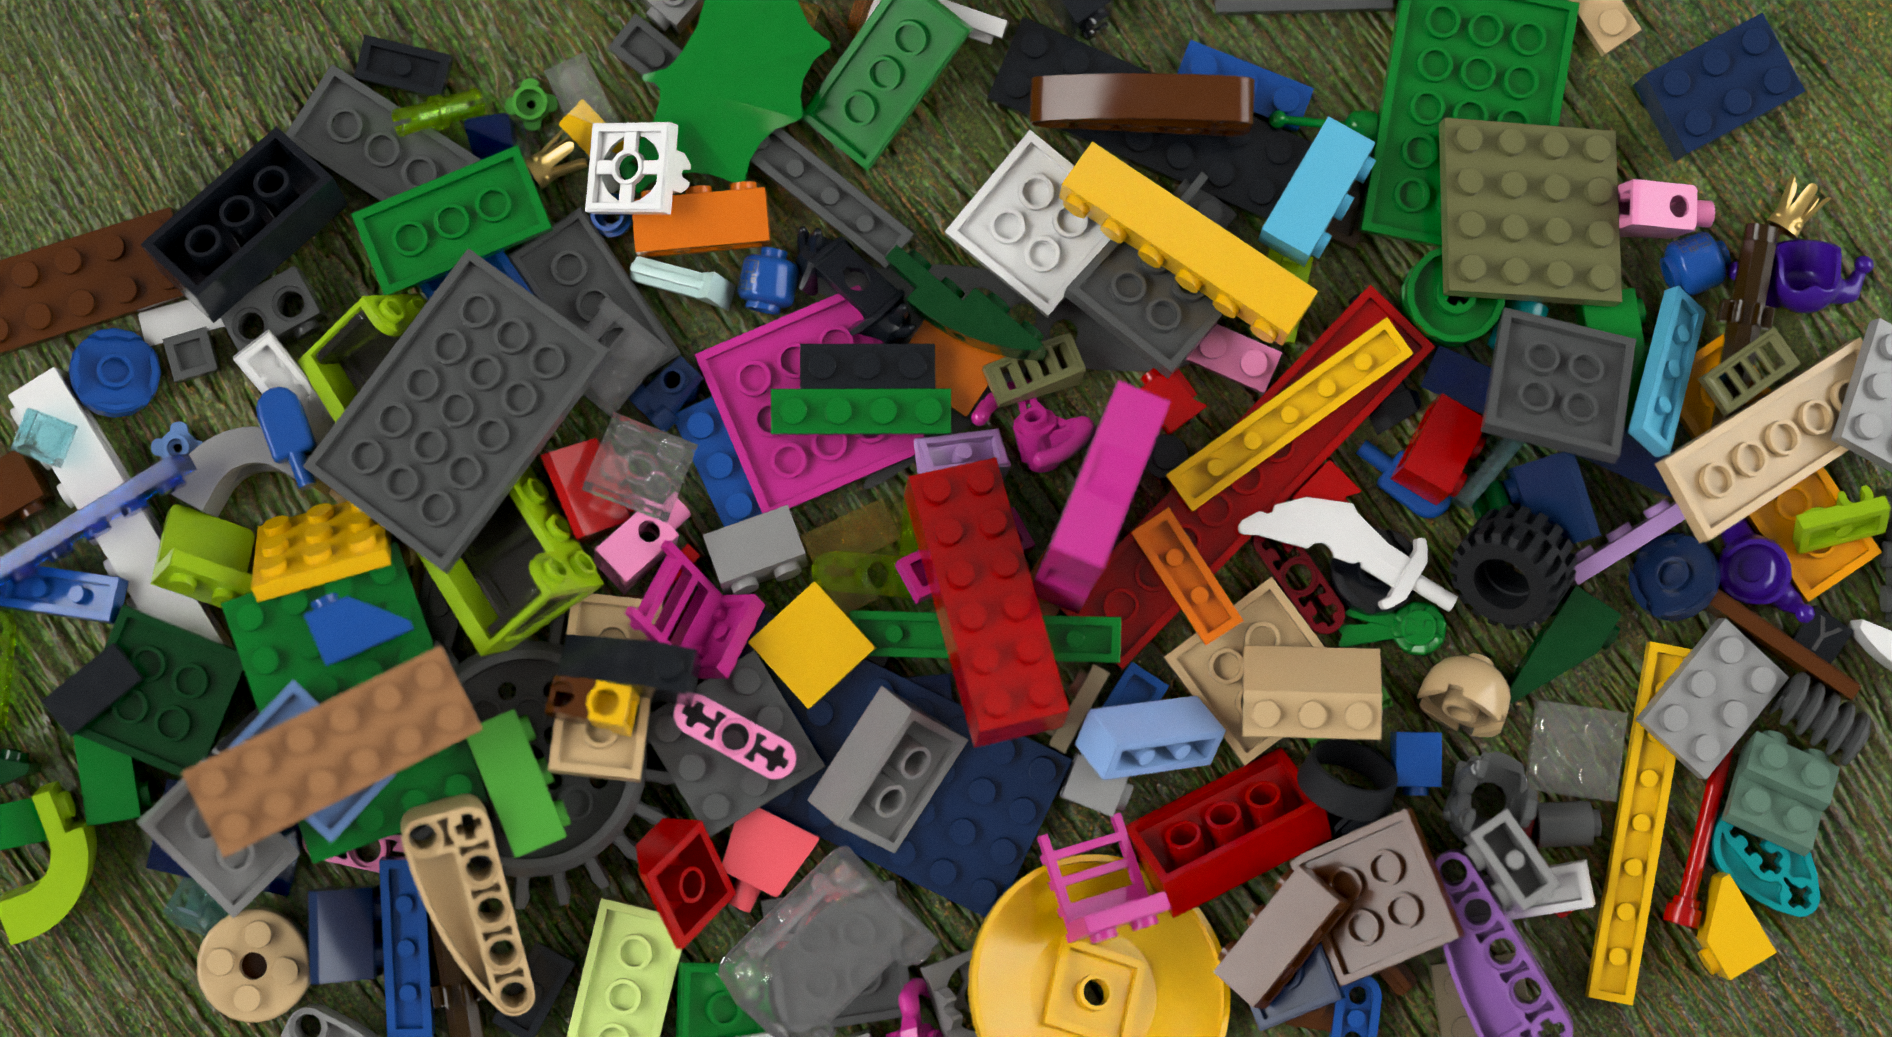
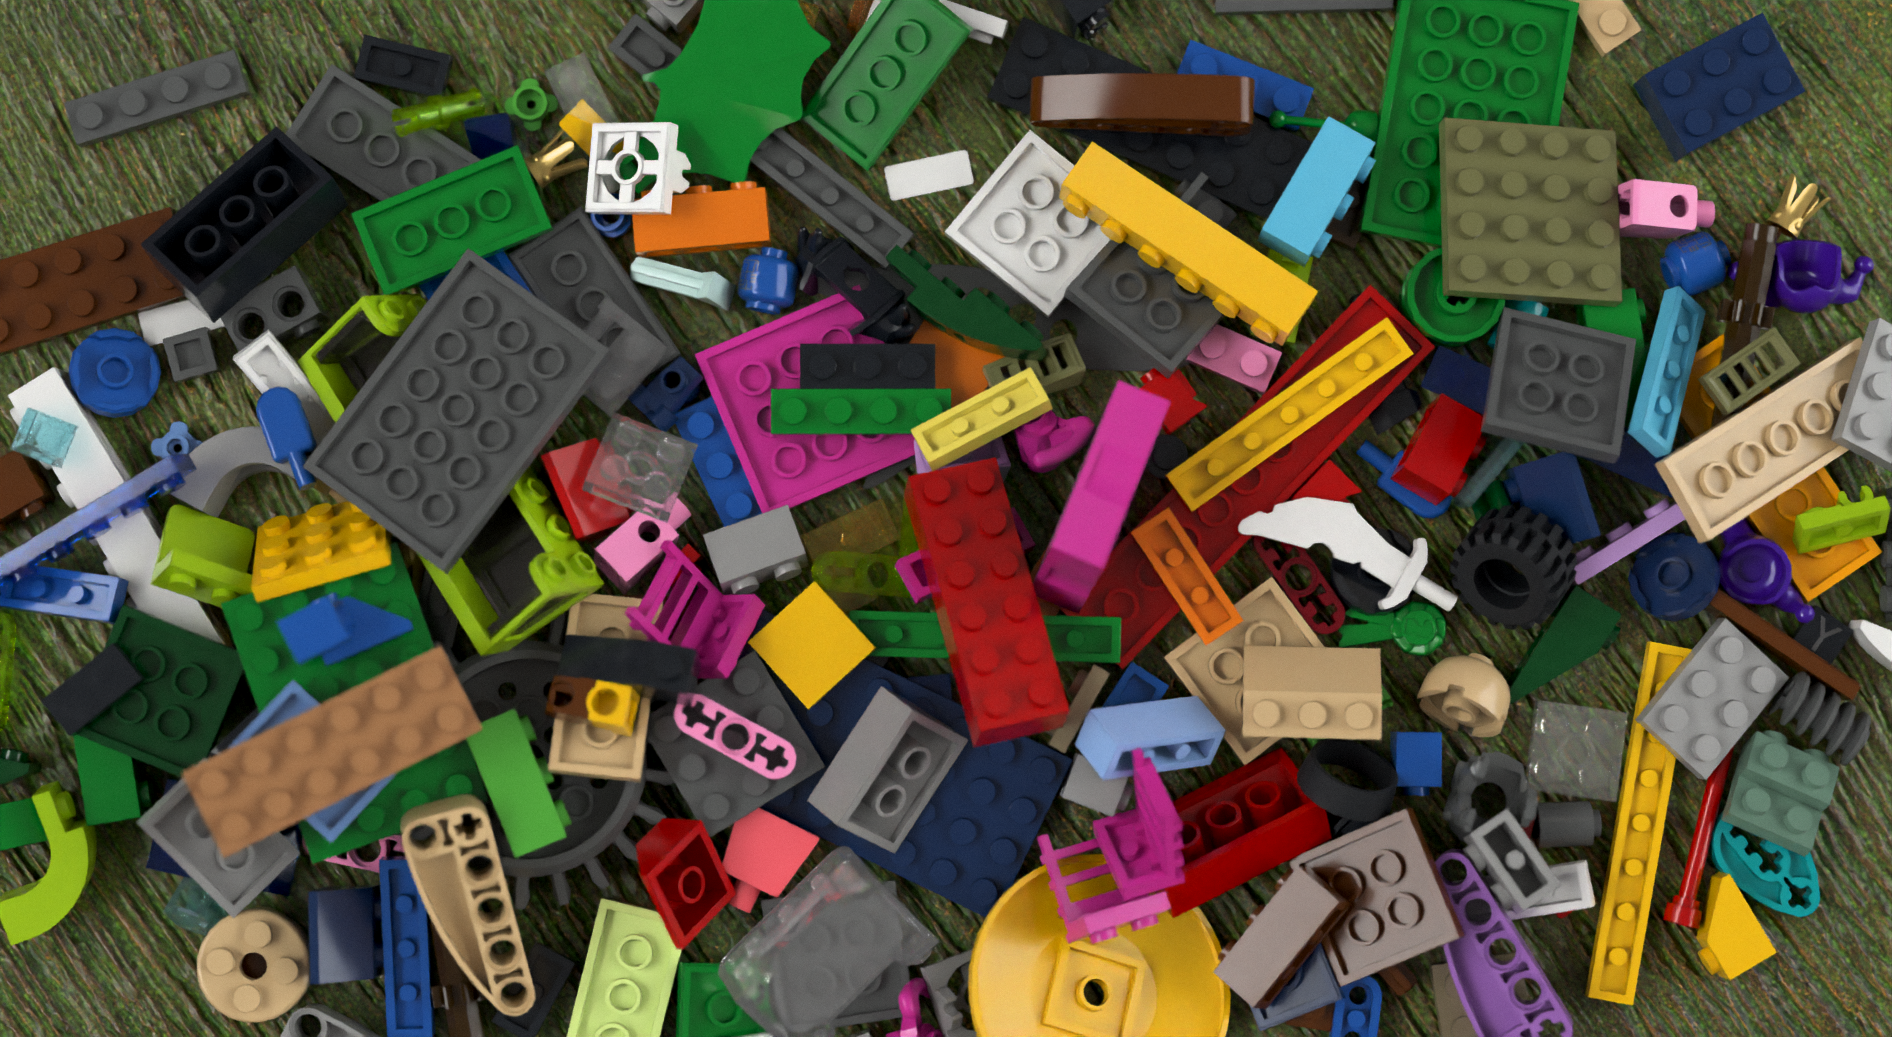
(157, 98): none -> dark grey plate
(316, 629): none -> blue brick
(928, 175): none -> white sticker
(981, 419): none -> light yellow plate
(1144, 841): none -> dark pink plate

